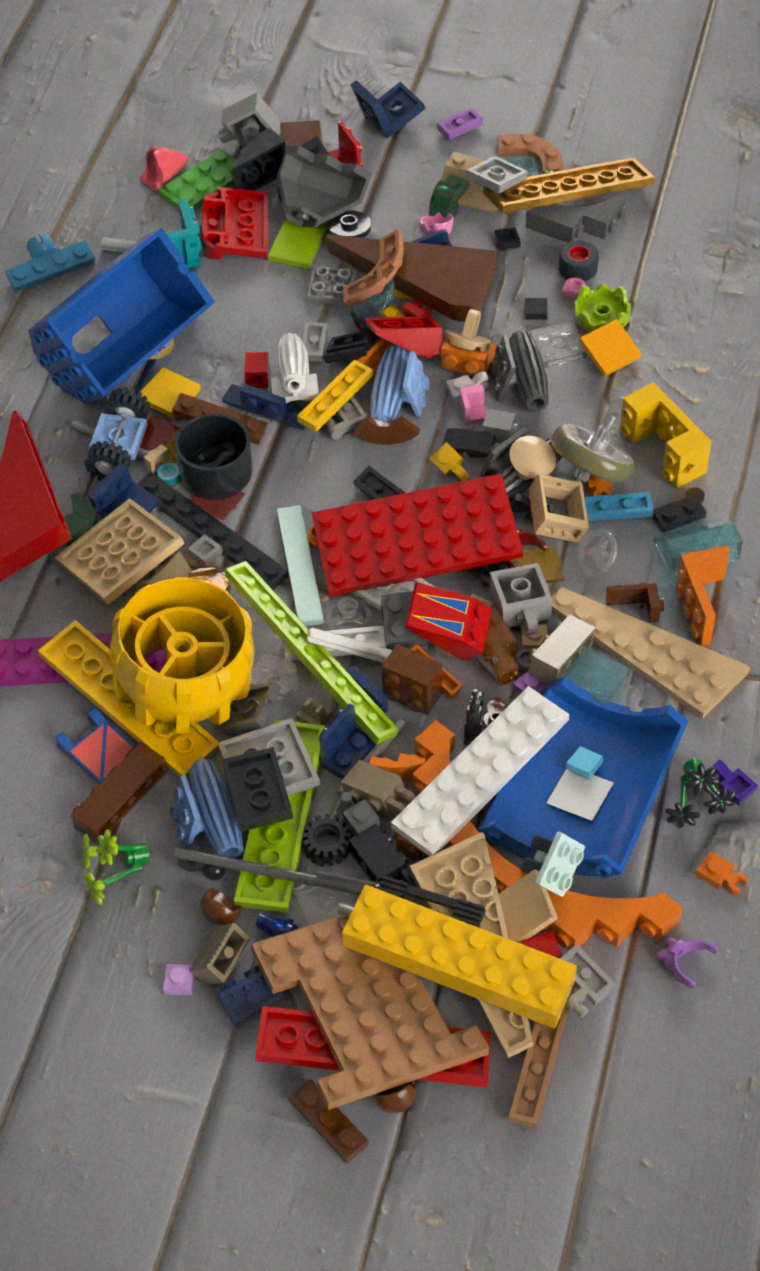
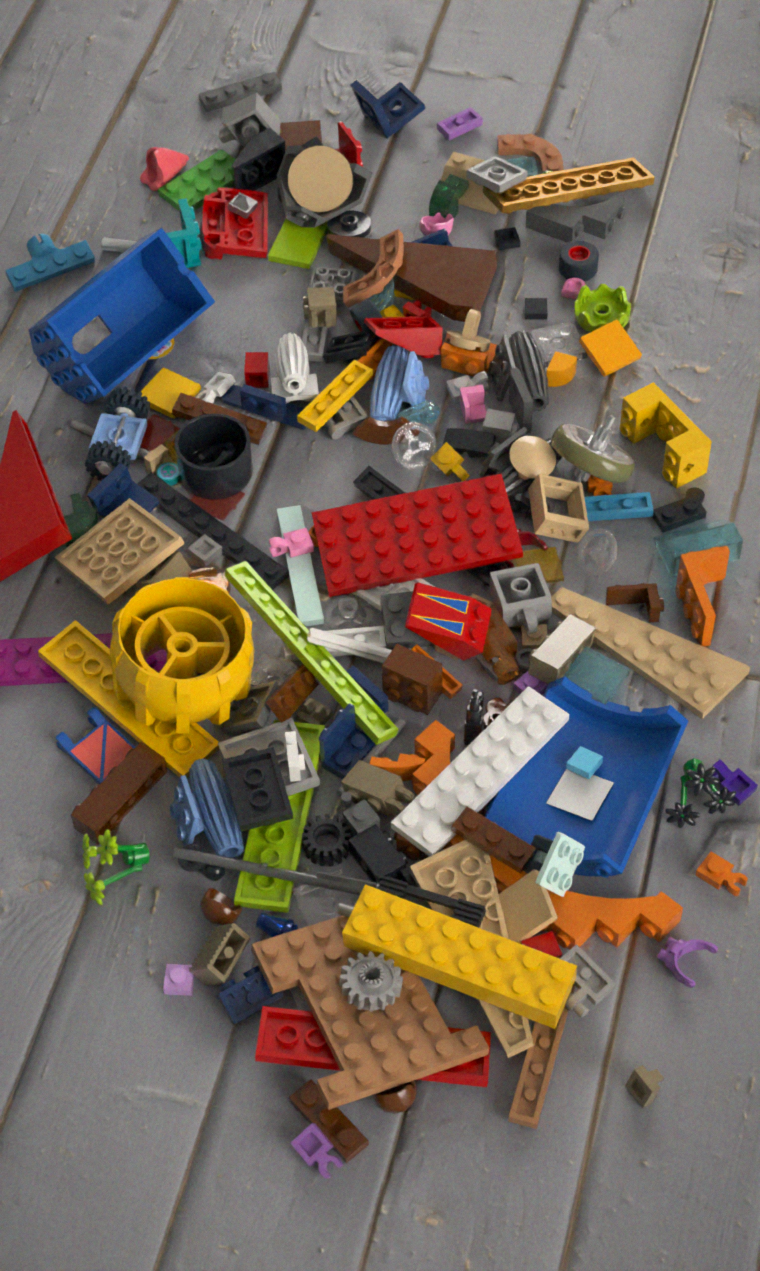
(216, 387): none -> white plate
(238, 91): none -> dark grey plate
(242, 205): none -> flat silver tile
(292, 693): none -> reddish brown plate
(294, 542): none -> bright pink plate
(295, 760): none -> white plate
(314, 1148): none -> medium lavender plate
(320, 179): none -> tan tile
(320, 307): none -> dark tan hinge
(370, 982): none -> light grey gear
(405, 445): none -> clear piece
(422, 413): none -> clear light blue plate
(493, 839): none -> reddish brown plate
(520, 400): none -> dark grey tile
(561, 369): none -> light orange brick
(644, 1085): none -> dark tan tile

